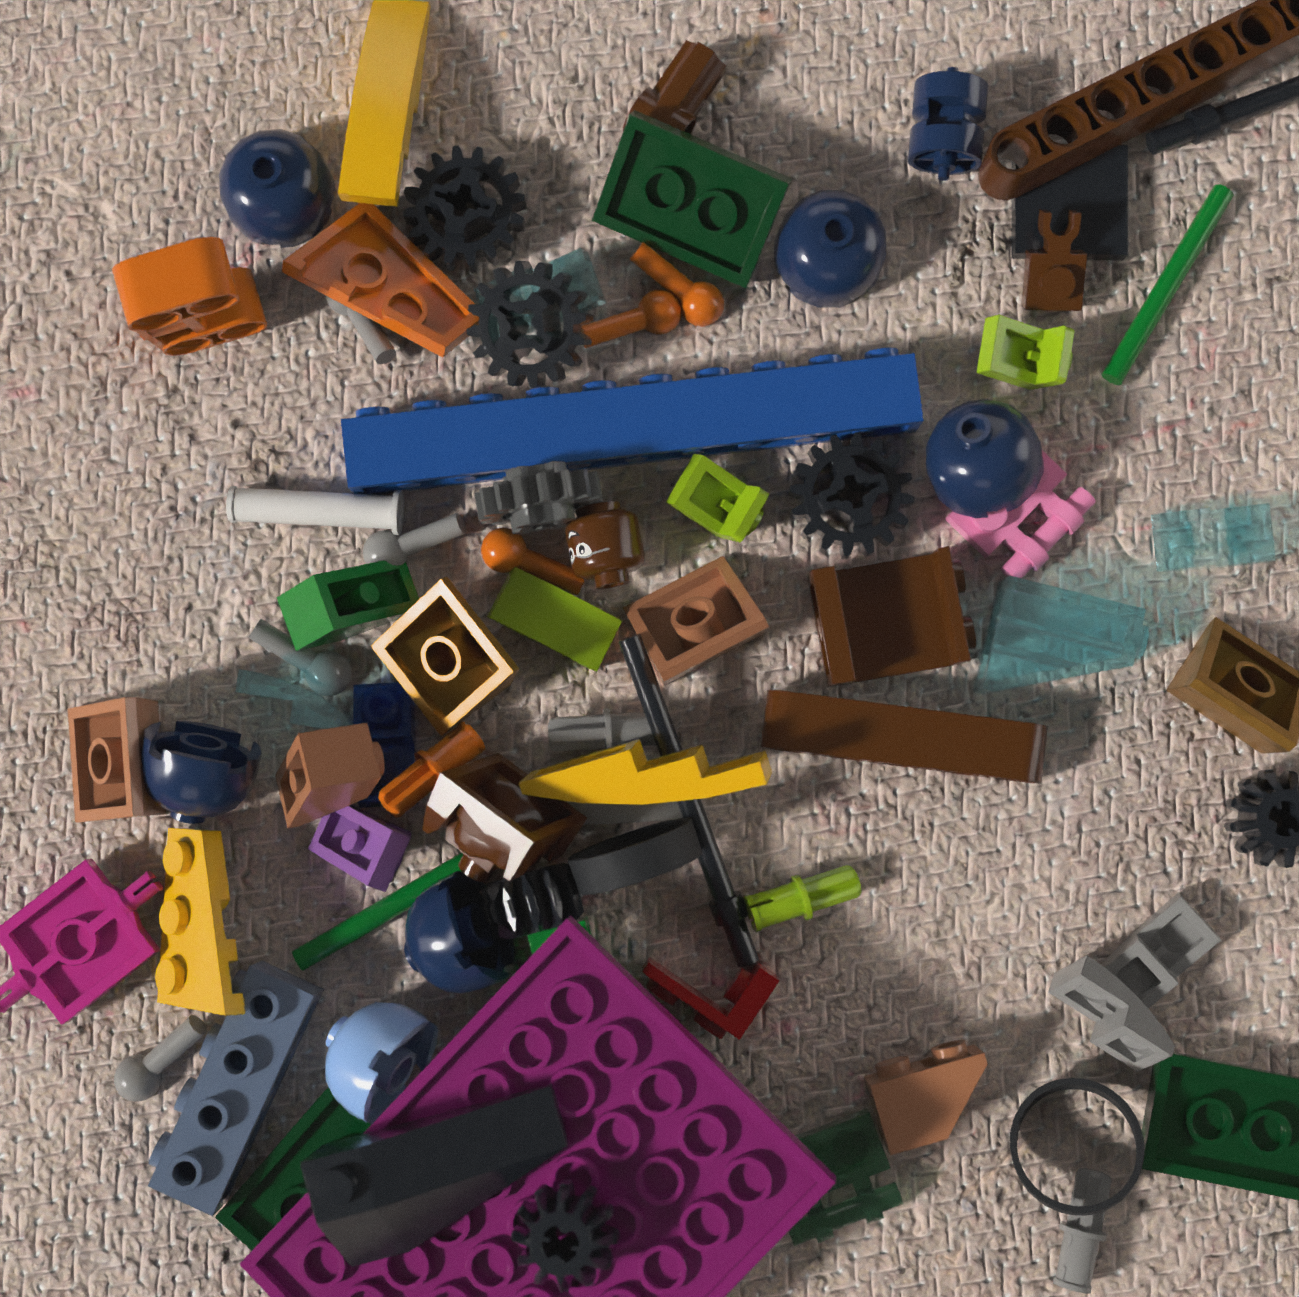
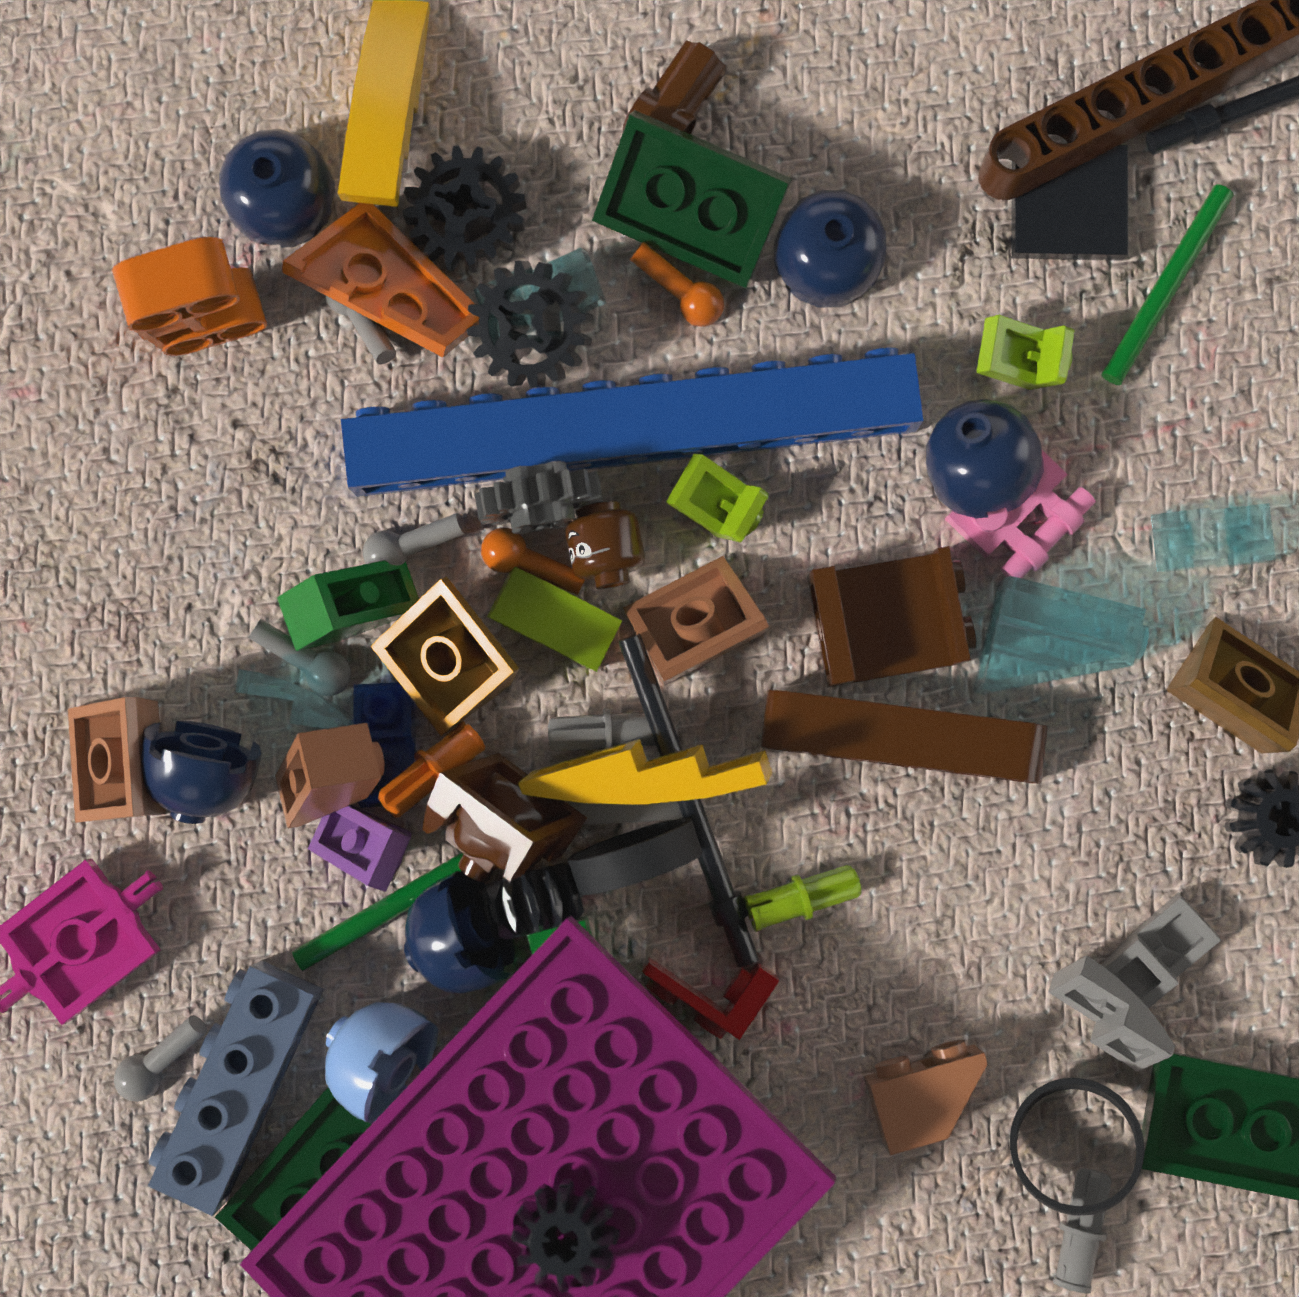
(193, 938): yellow wing -> none
(316, 508): white pin -> none
(413, 1179): black wedge -> none
(656, 313): orange bar -> none
(844, 471): black gear -> none
(853, 1154): clear green plate -> none
(948, 117): dark blue wheel -> none
(1056, 274): reddish brown plate -> none

